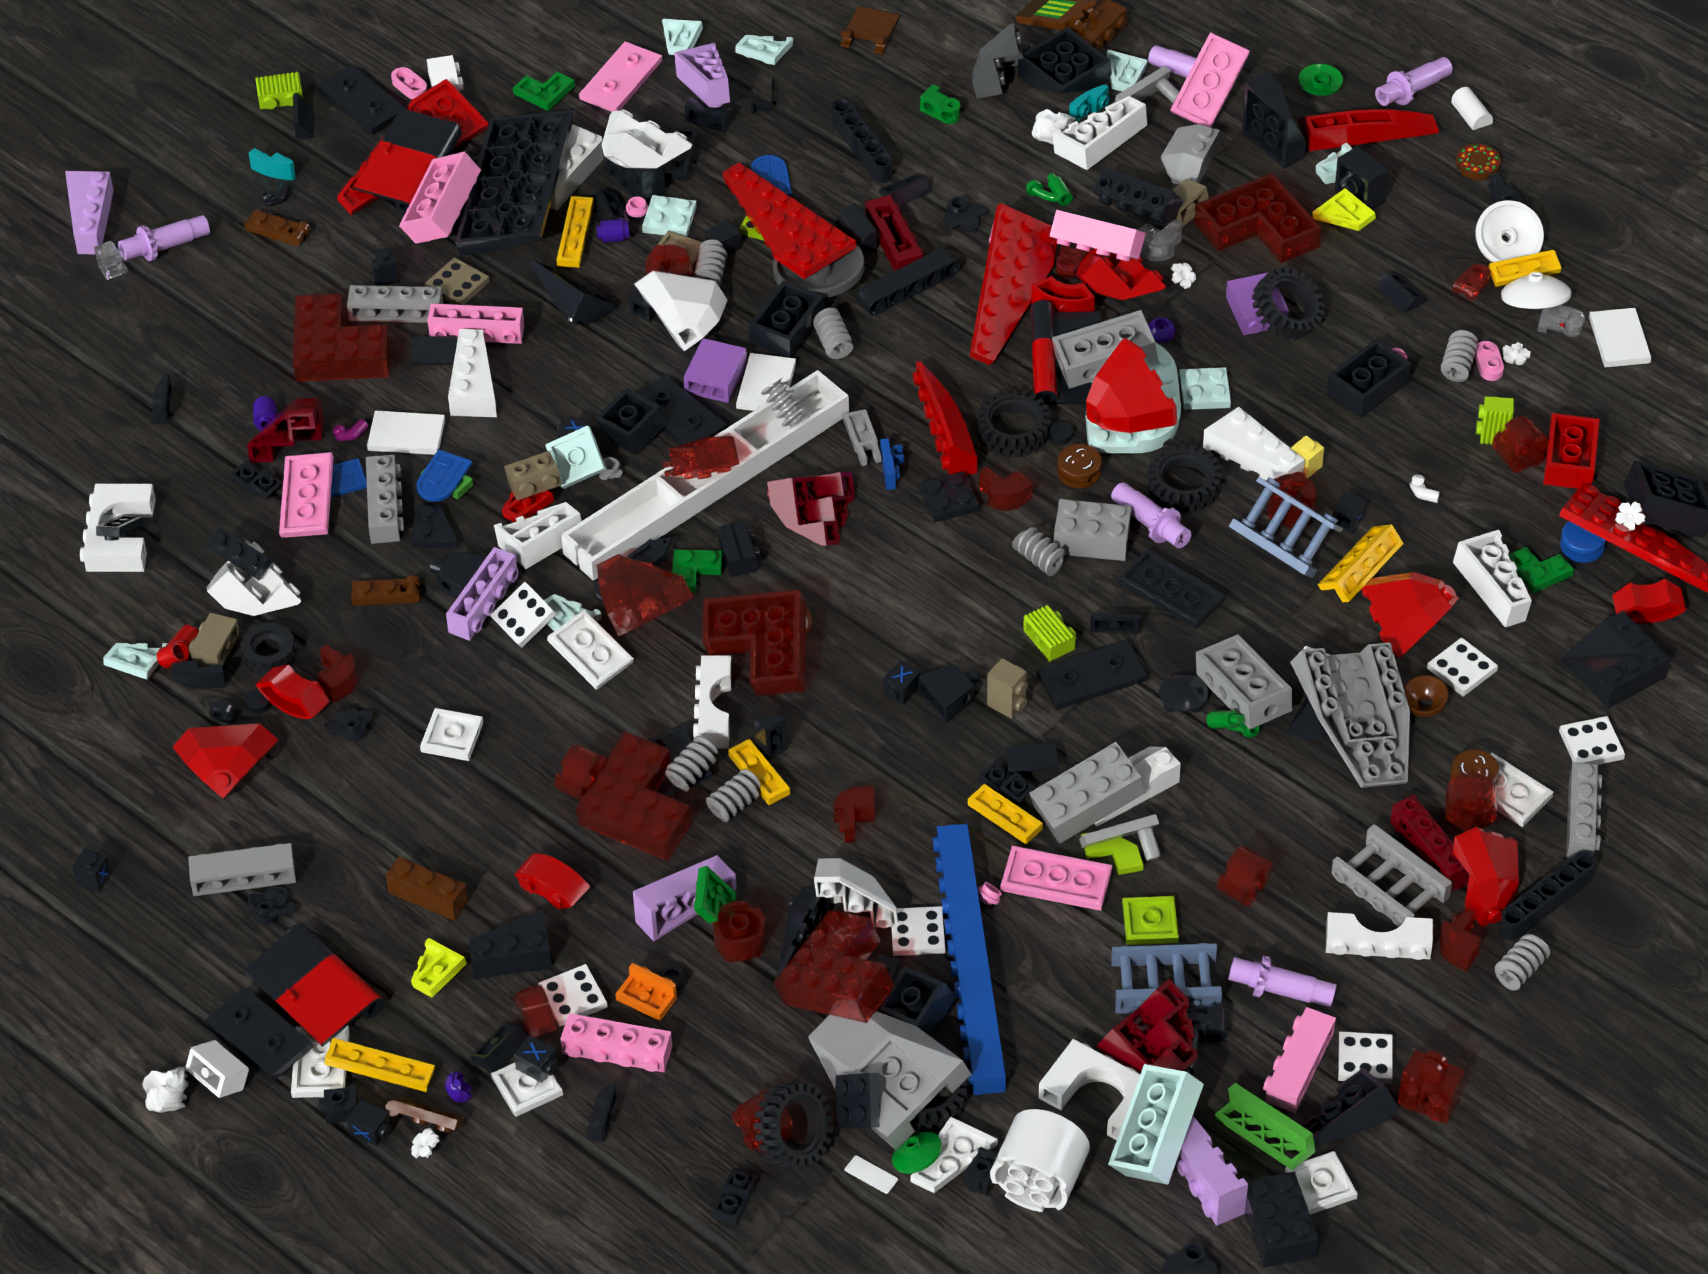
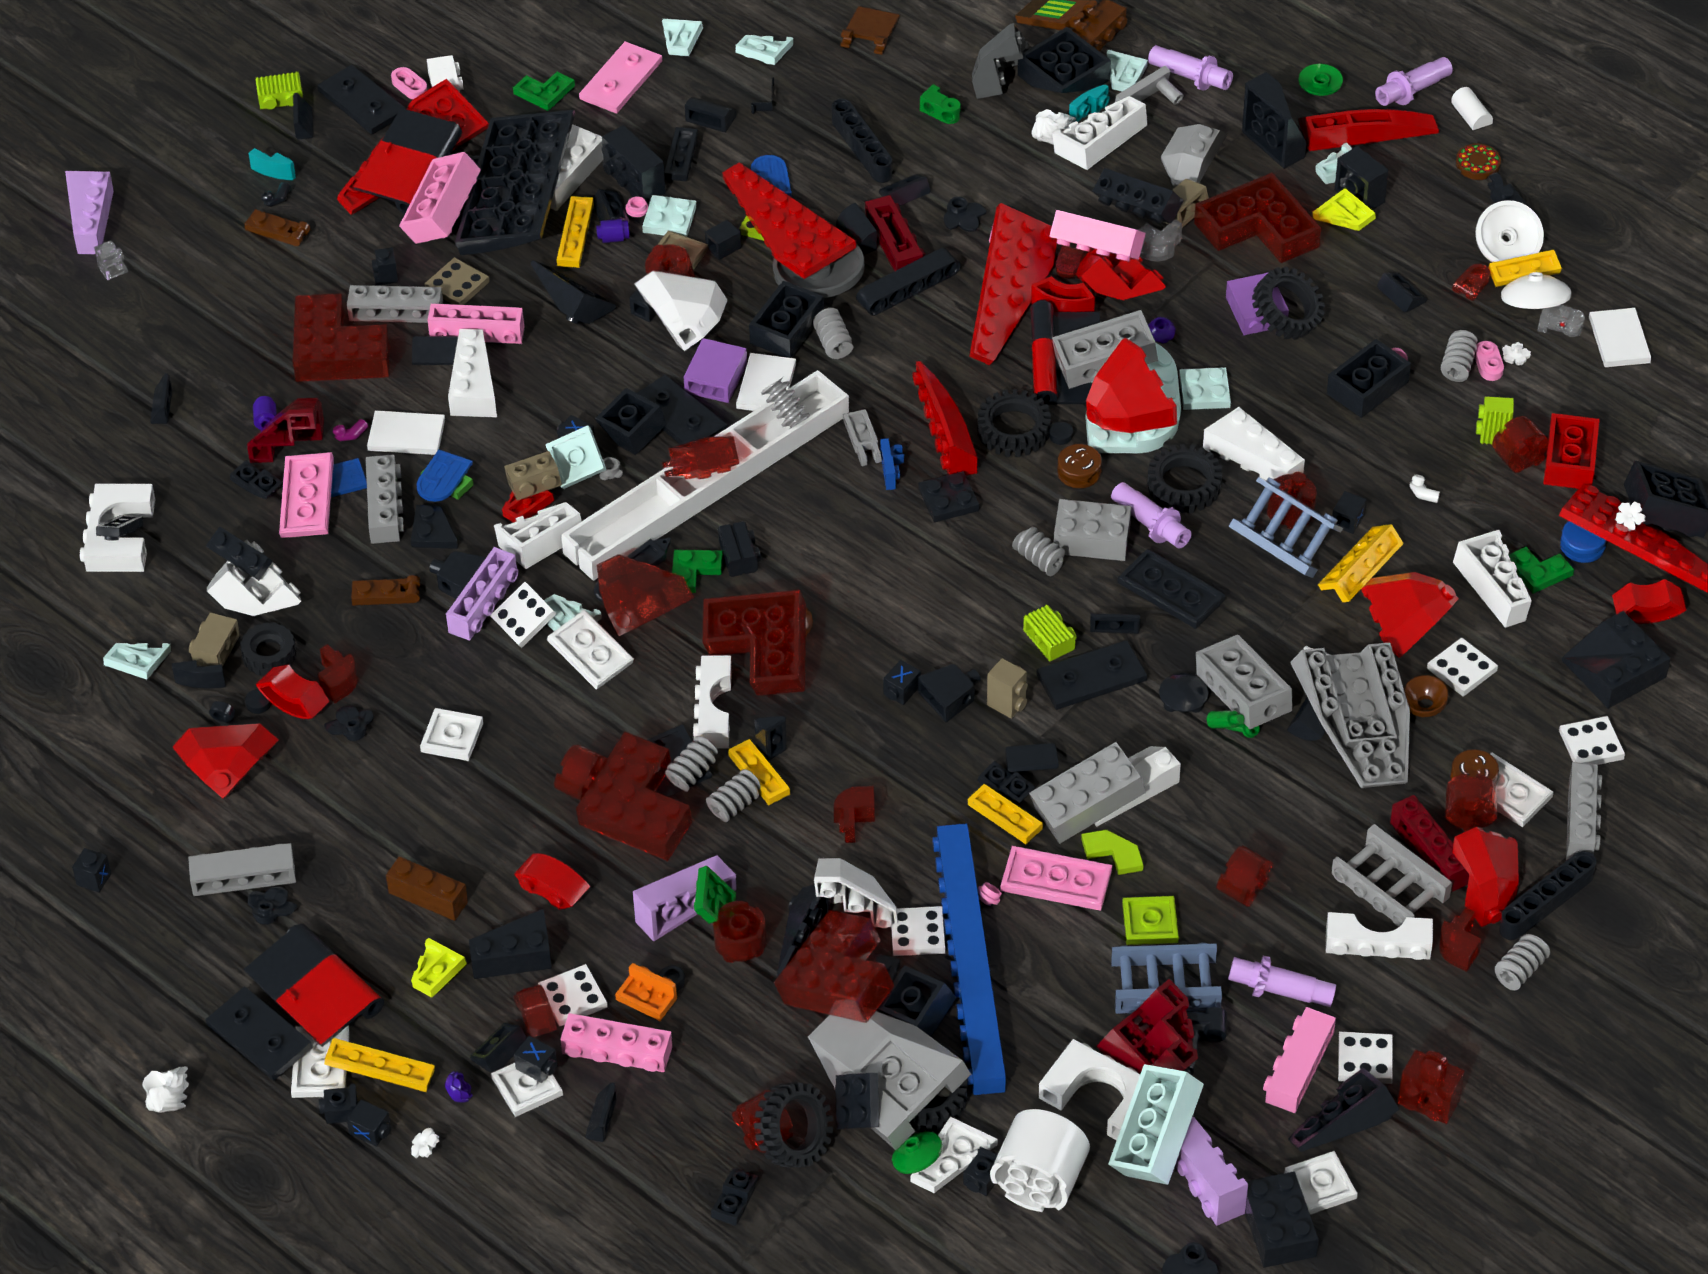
(150, 242): lavender gear -> none
(178, 647): red piece -> none
(217, 1068): white brick -> none
(423, 1114): plate -> none
(640, 143): white brick -> none
(703, 74): lavender wedge -> none
(711, 261): light grey piece -> none
(813, 504): dark red brick -> none
(871, 1174): white sticker -> none
(1005, 493): clear red brick -> none
(1059, 190): green plant -> none
(1141, 826): light grey piece -> none
(1183, 274): white plant -> none
(1210, 81): bright pink plate -> none
(1272, 1124): bright green fence -> none
(1311, 452): light yellow brick -> none

